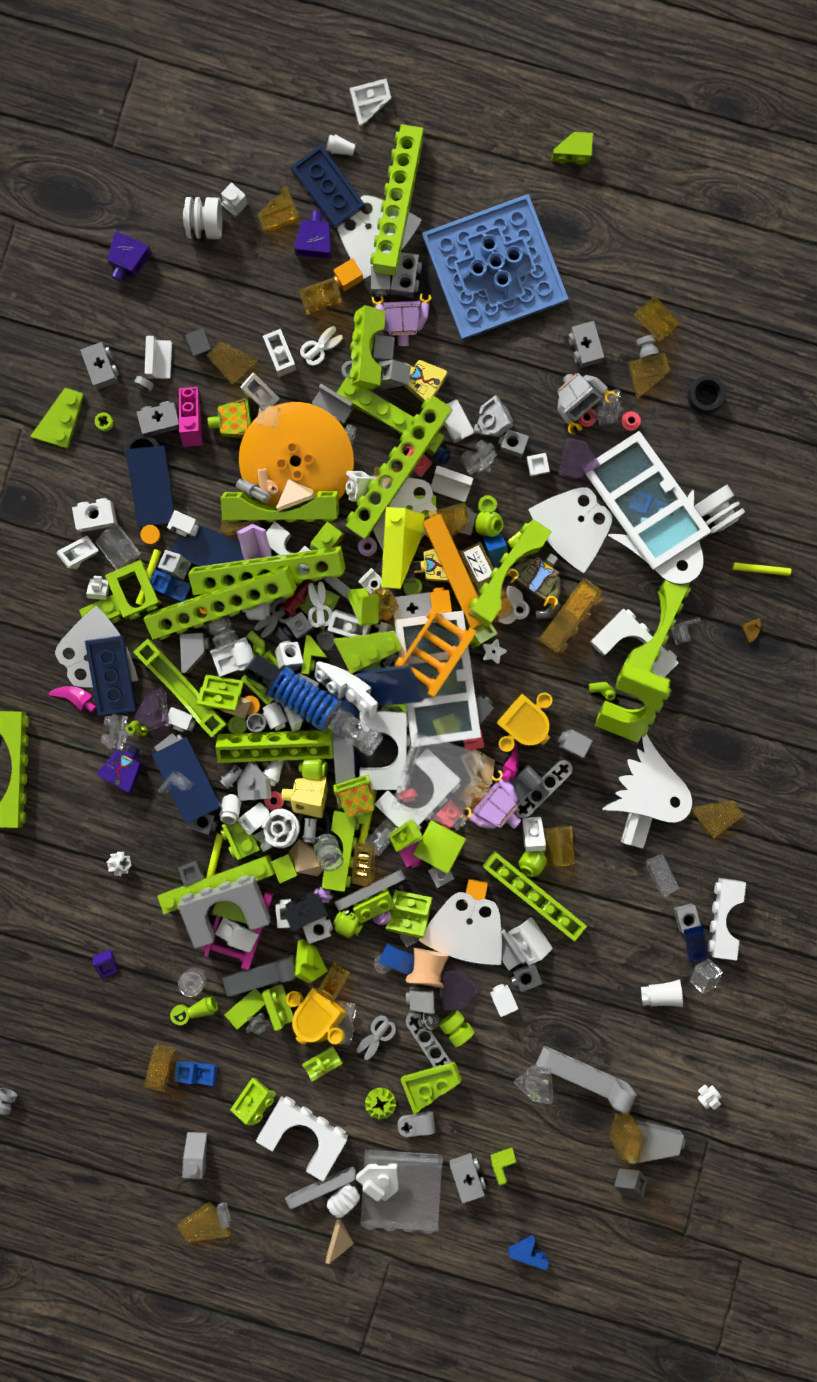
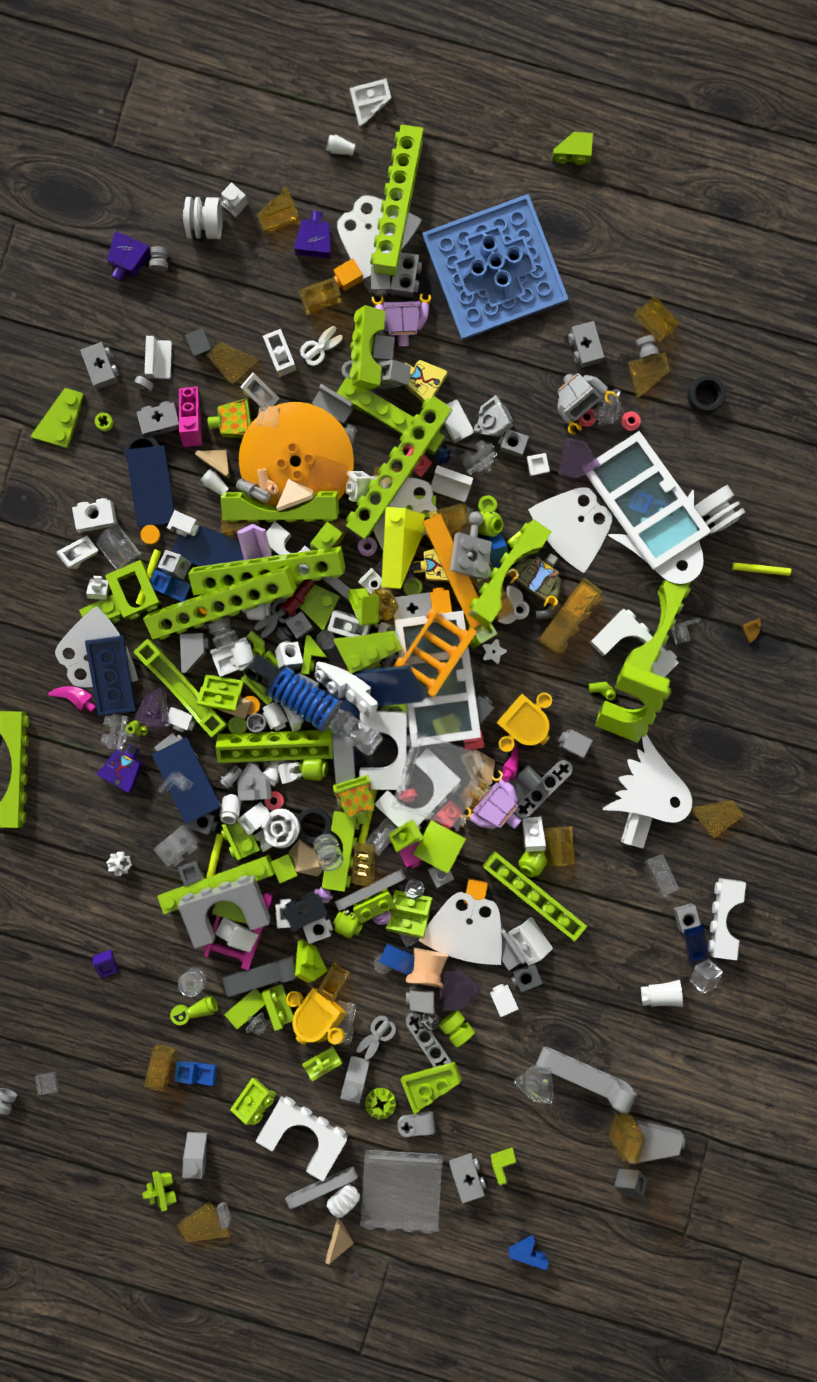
(46, 1083): none -> clear tile
(158, 258): none -> light grey wheel
(163, 1199): none -> lime hips
(177, 845): none -> clear brick
(214, 482): none -> white cone
(217, 460): none -> tan slope
(289, 772): none -> white tile
(307, 796): light yellow torso -> none
(309, 830): light grey pin -> none
(318, 600): white piece -> none
(327, 475): none -> clear yellow piece
(328, 186): dark blue tile -> none
(355, 1079): none -> light grey slope
(379, 1181): white plate -> none
(414, 889): none -> clear tile
(479, 547): none -> light grey plate
(709, 1097): white gear -> none

